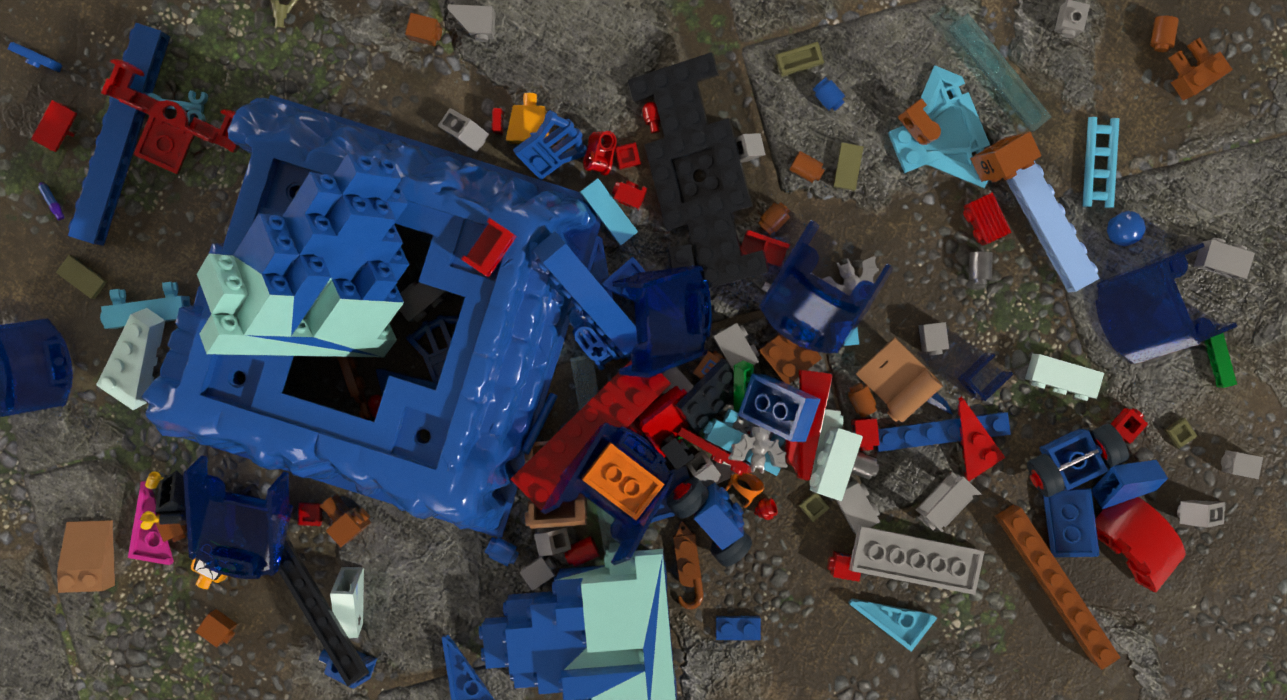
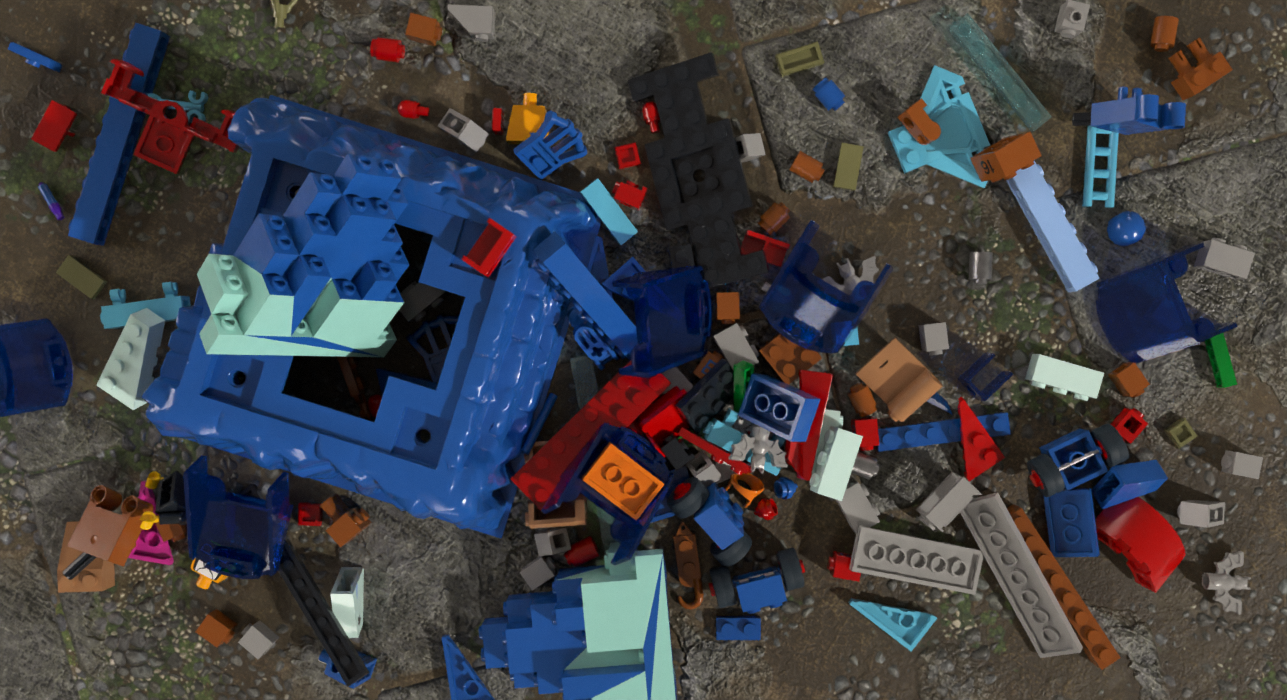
(105, 532): none -> dark orange piece
(258, 639): none -> light grey brick
(387, 49): none -> red brick
(412, 109): none -> red cylinder
(502, 551): blue brick -> none
(600, 154): red piece -> none
(727, 307): none -> dark orange brick
(758, 587): none -> brick
(784, 488): none -> blue plate
(813, 506): olive tile -> none
(986, 219): red brick -> none
(1020, 576): none -> light grey plate
(1129, 380): none -> dark orange brick
(1133, 114): none -> blue piece
(1222, 581): none -> light grey animal

